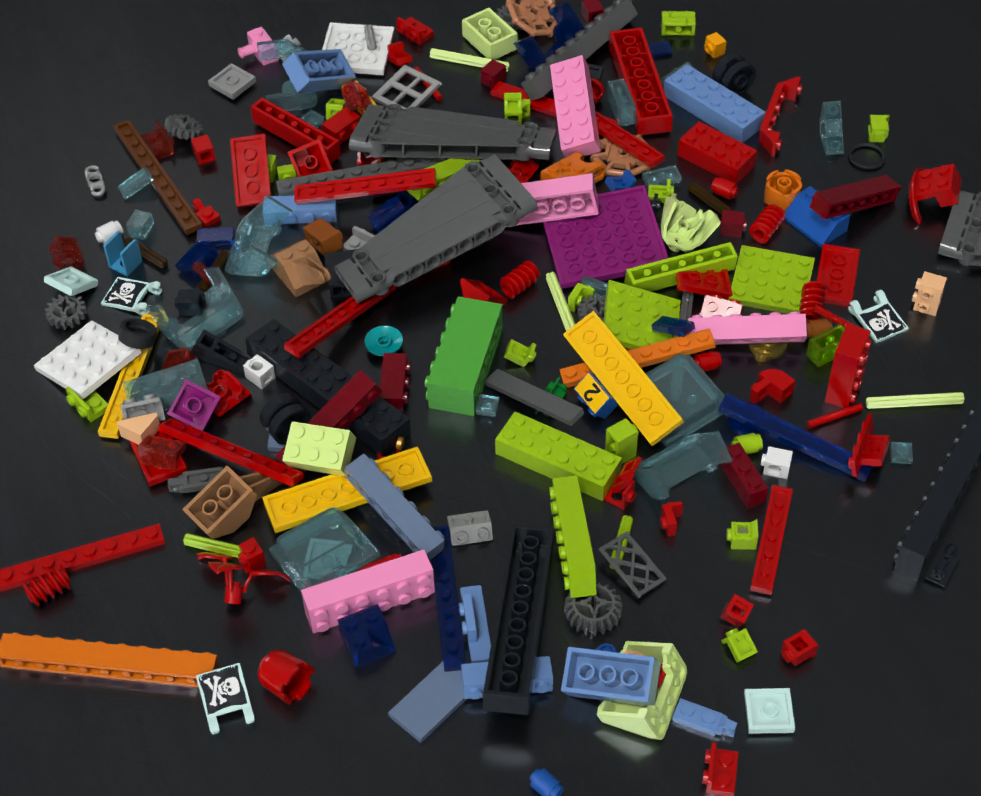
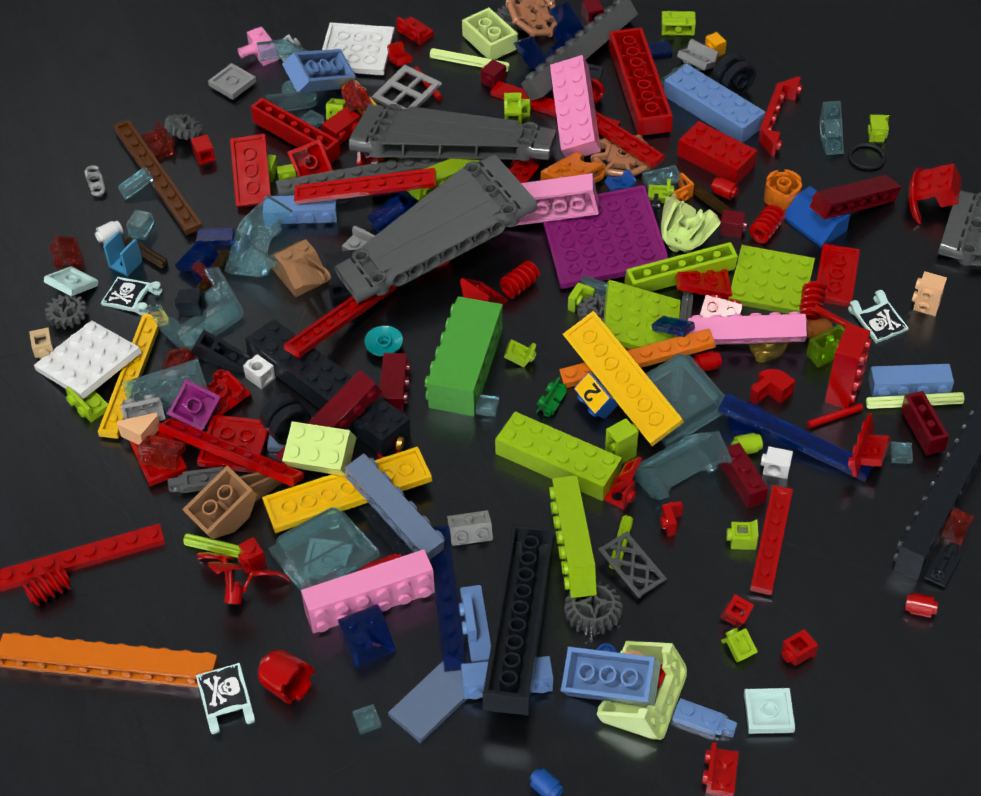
(41, 347): none -> tan brick
(137, 333): black tyre -> none
(206, 215): red plate -> none
(239, 431): none -> red plate
(323, 236): dark orange brick -> none
(366, 719): none -> clear light blue plate
(370, 38): light grey axle -> none
(534, 397): dark grey tile -> none
(560, 300): yellowish green axle -> none
(621, 102): clear light blue brick -> none
(684, 192): none -> orange bracket
(699, 55): none -> light grey bracket
(910, 379): none -> medium blue brick
(921, 605): none -> red brick
(924, 423): none -> dark red brick
(957, 526): none -> clear red brick

